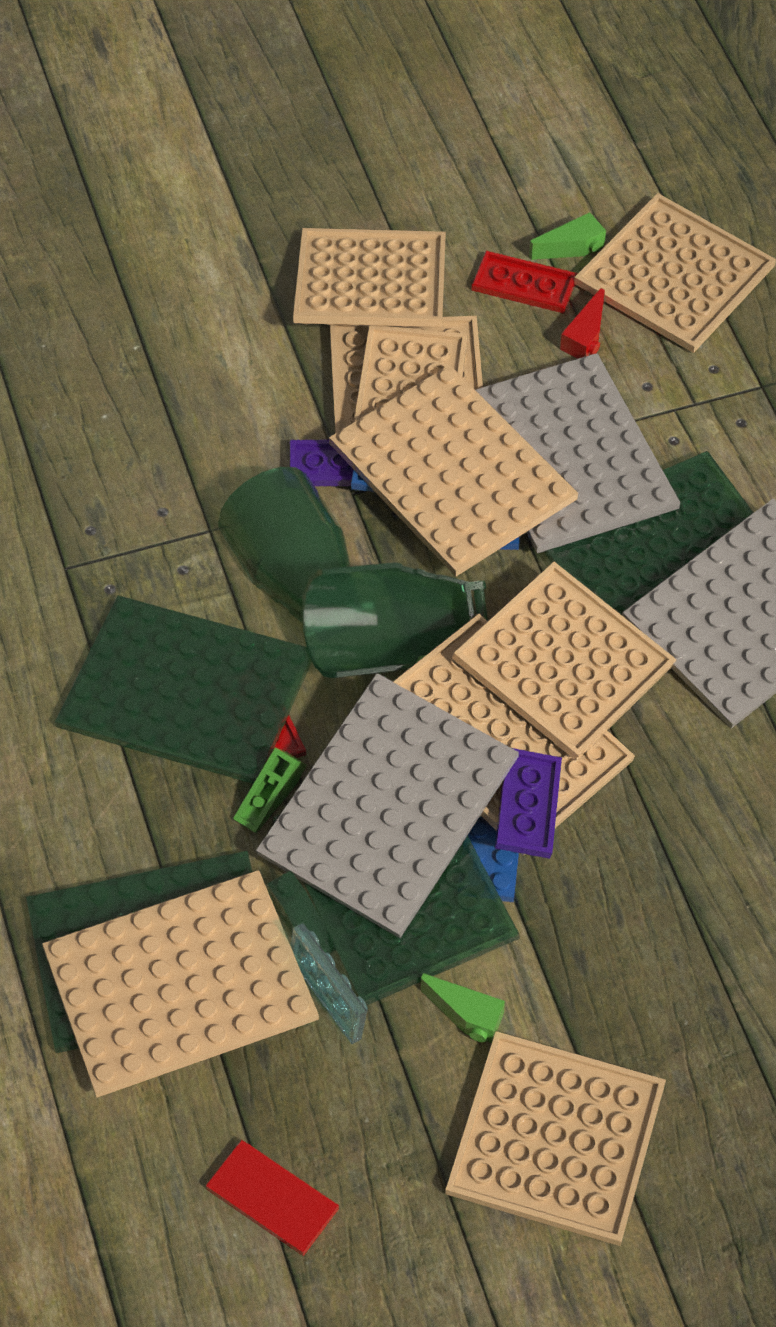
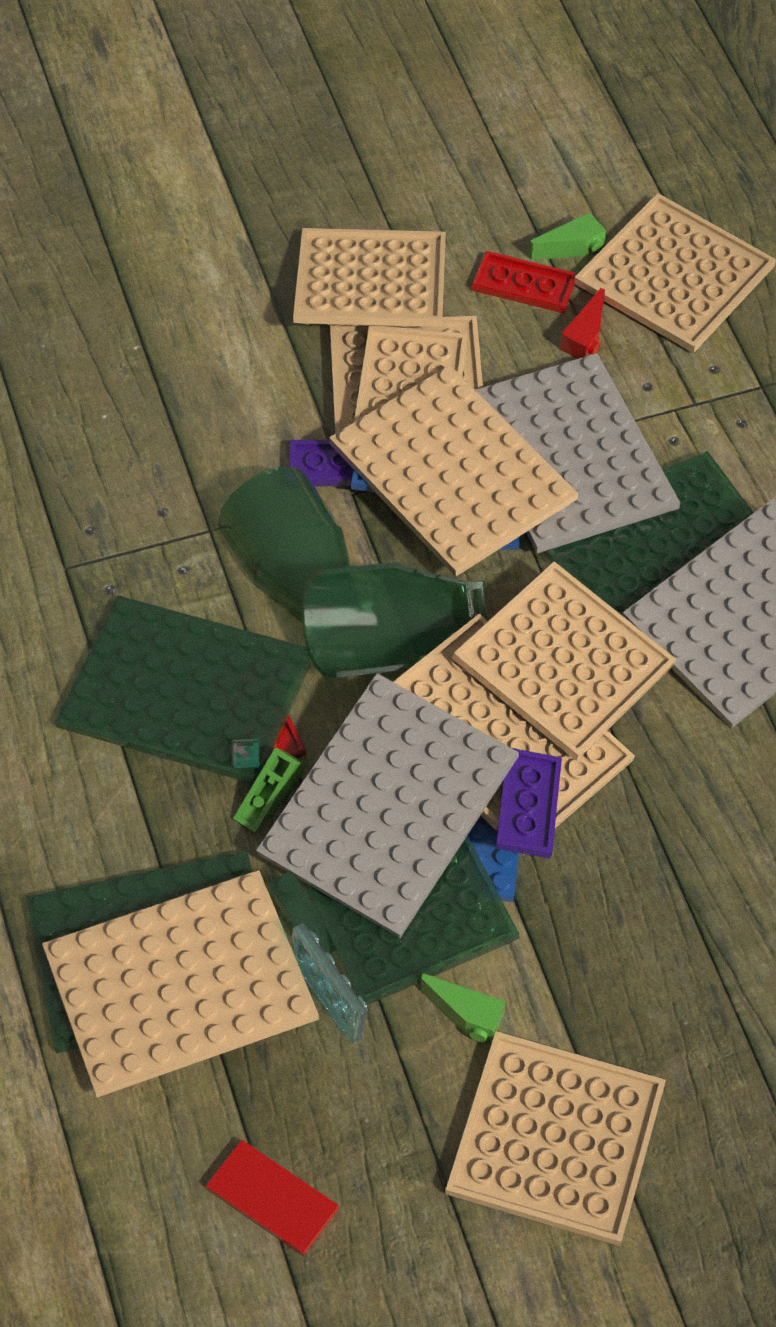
(246, 753): none -> clear green tile

